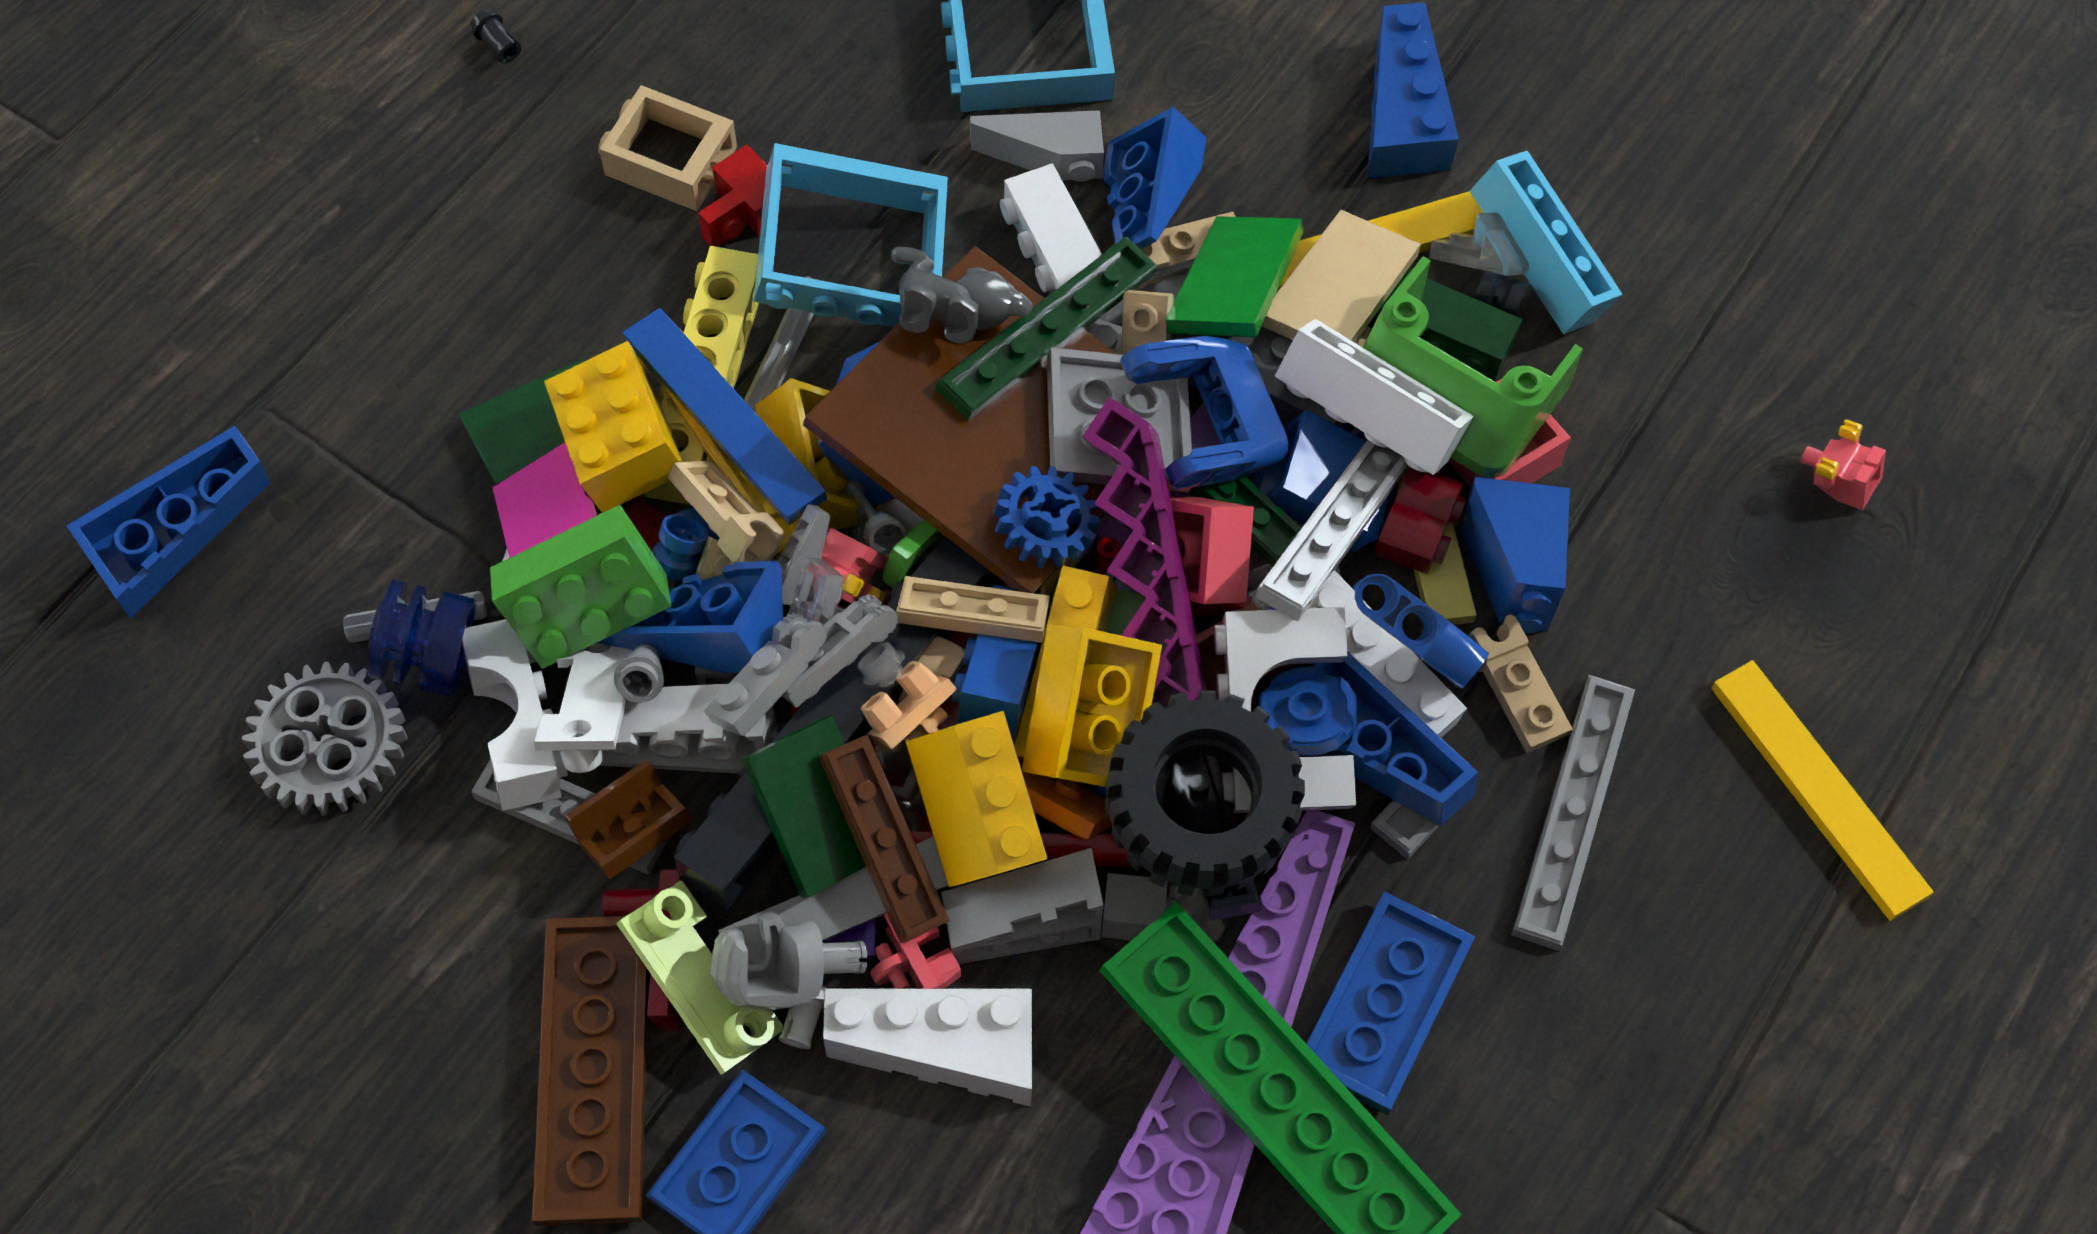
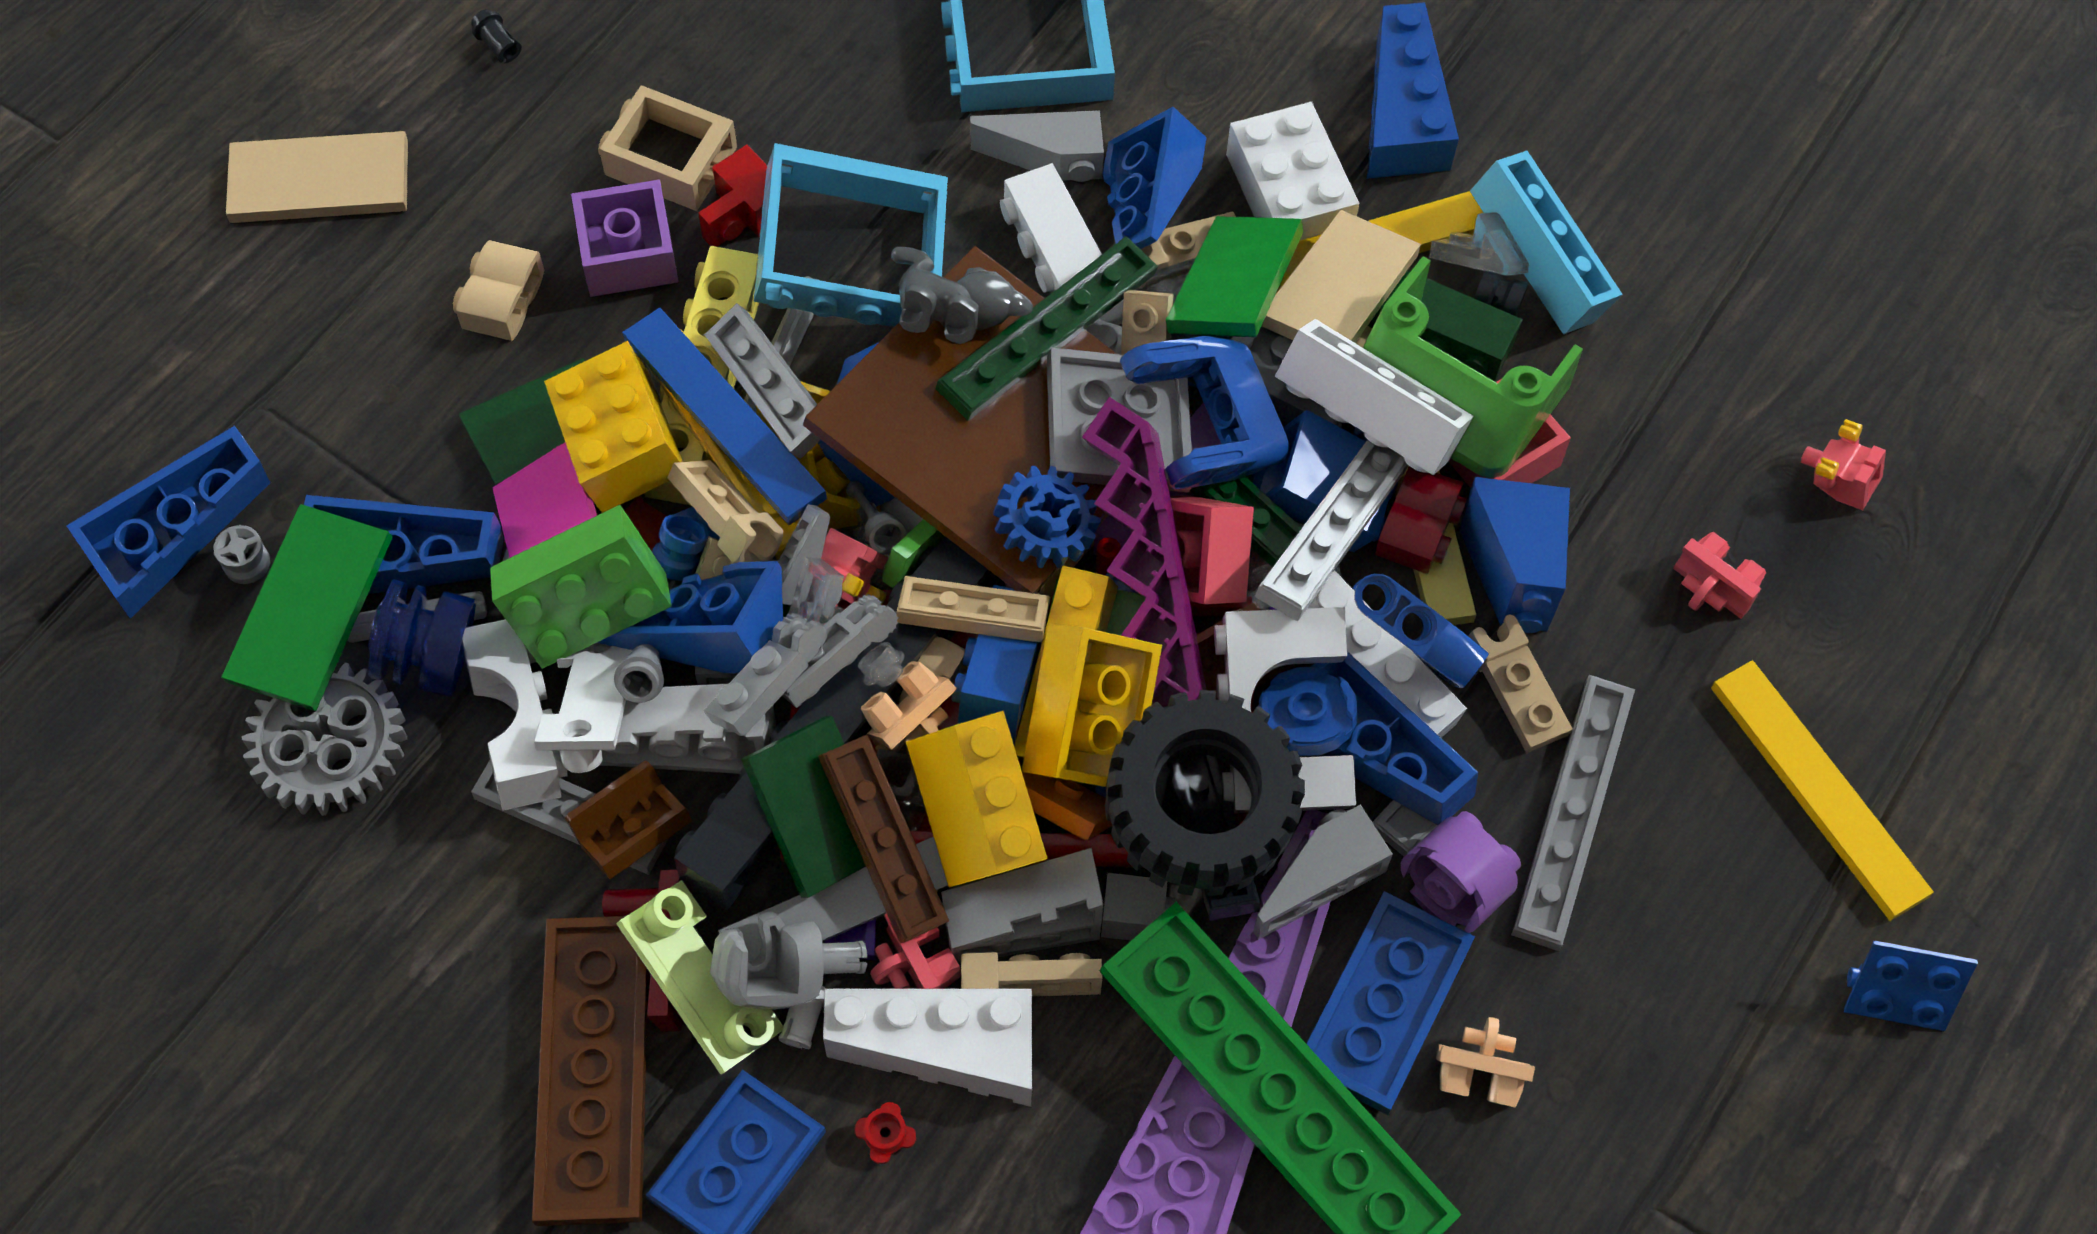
(231, 550): none -> light grey wheel
(307, 607): none -> green tile
(317, 177): none -> tan tile
(427, 541): none -> blue wedge
(499, 290): none -> tan brick
(624, 238): none -> medium lavender brick
(765, 377): none -> light grey plate
(885, 1118): none -> red plate
(1068, 976): none -> tan plate
(1290, 168): none -> white brick
(1335, 860): none -> light grey slope
(1459, 1064): none -> light nougat hips
(1461, 872): none -> medium lavender brick
(1715, 580): none -> coral hips
(1908, 985): none -> blue hinge

